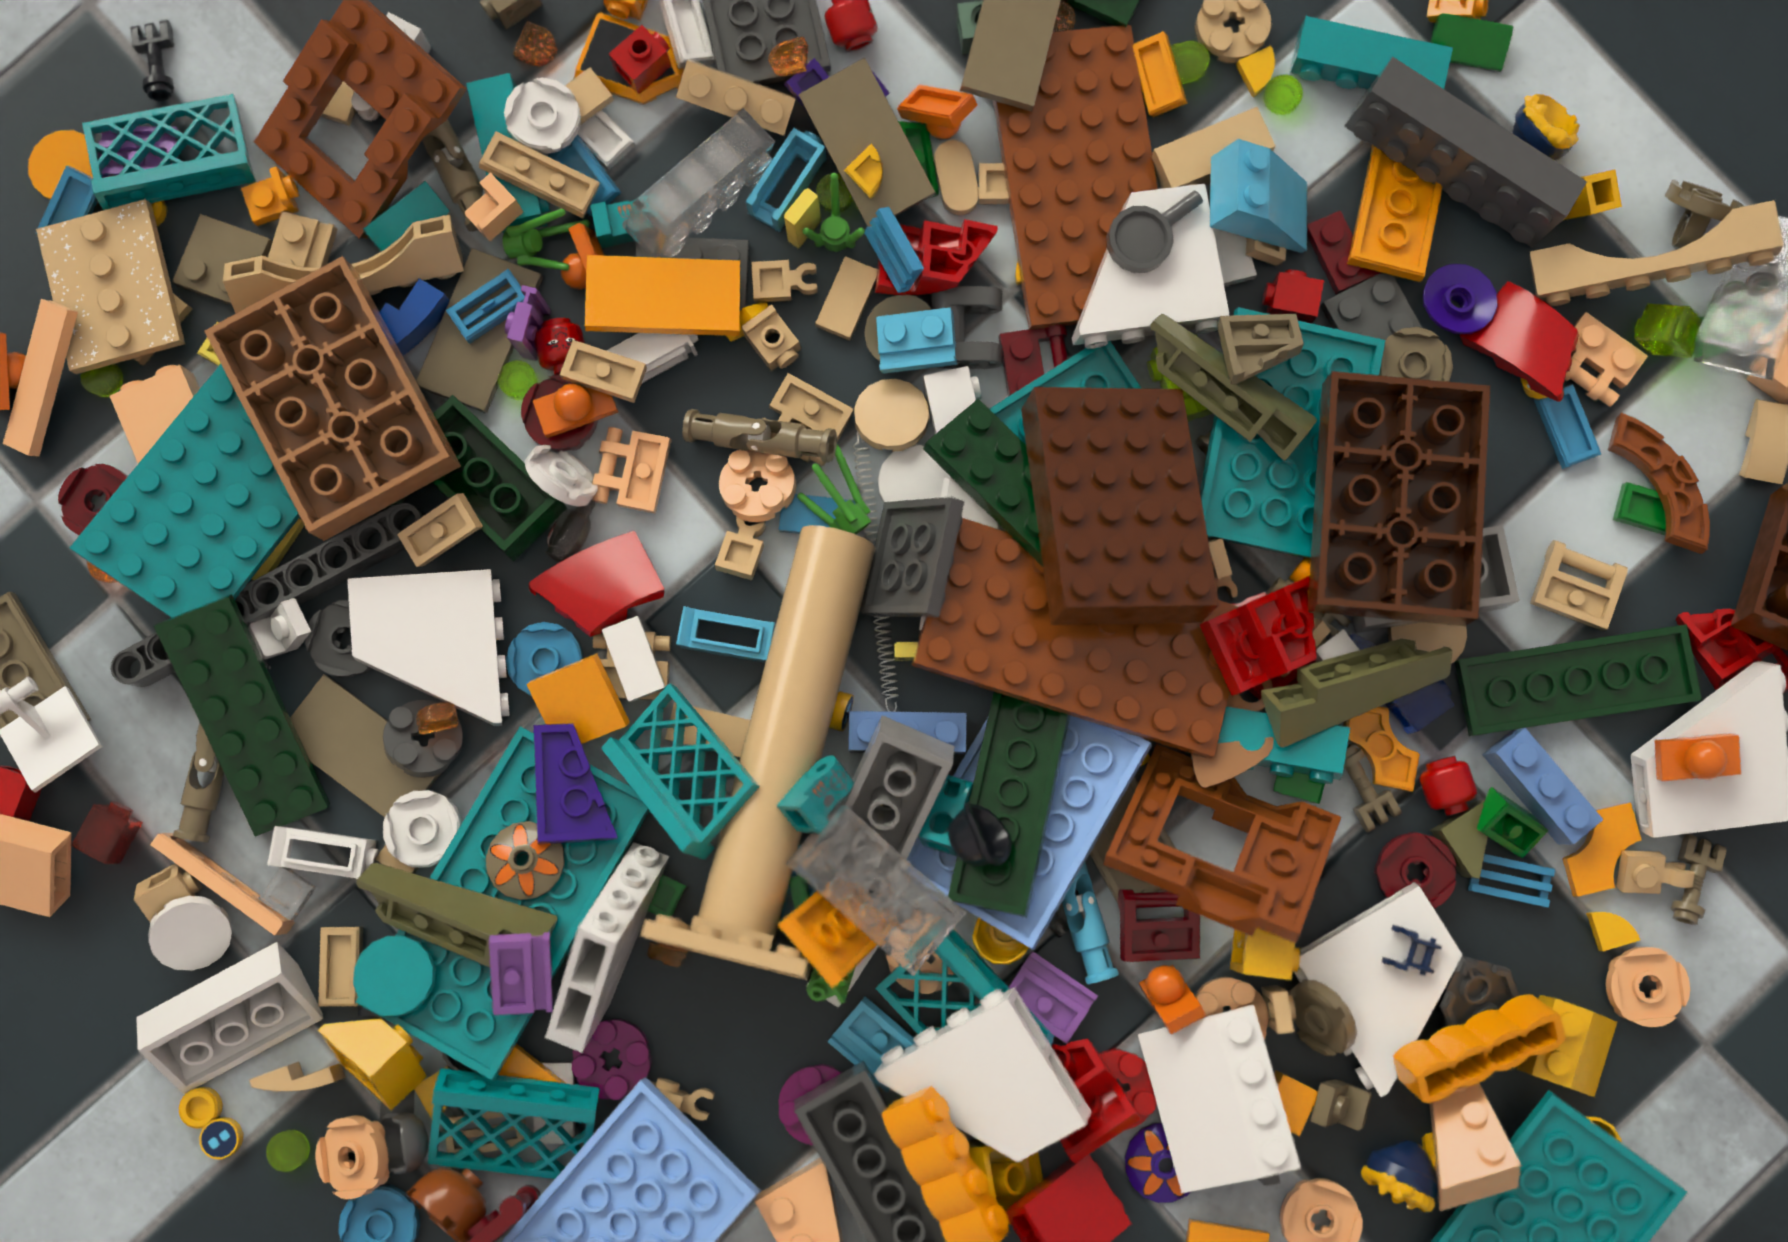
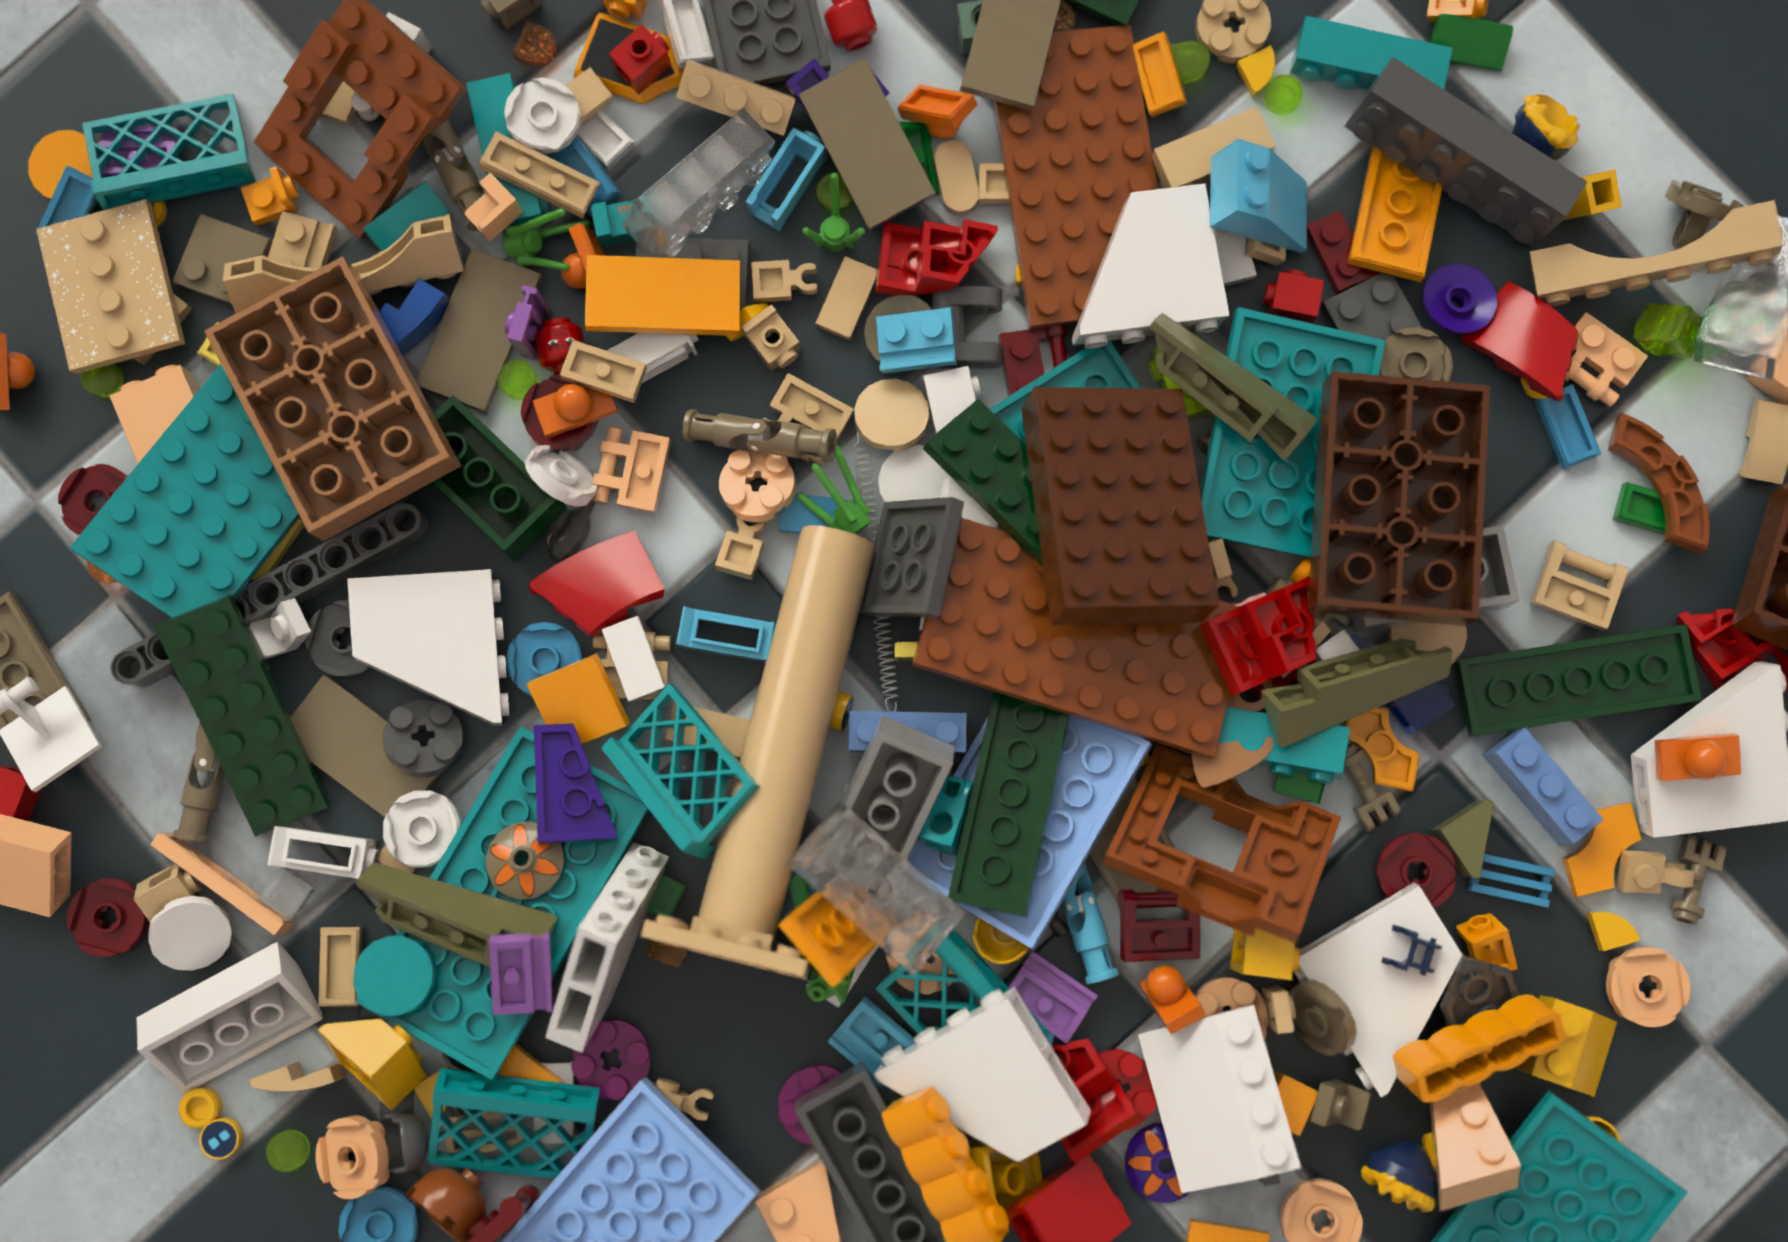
(40, 377): light nougat tile -> none
(90, 929): none -> dark red plate
(107, 832): clear red brick -> none
(157, 84): black hinge -> none
(436, 718): clear orange tile -> none
(440, 530): tan plate -> none
(479, 295): dark azure tile -> none
(789, 57): clear orange tile -> none
(802, 214): light yellow tile -> none
(816, 795): teal leg -> none
(867, 171): yellow tile -> none
(894, 250): dark azure tile -> none
(979, 836): black helmet -> none
(1143, 236): dark grey piece -> none
(1257, 342): dark tan wing -> none
(1448, 785): red head -> none
(1488, 940): none -> light orange bracket
(1509, 824): green slope -> none

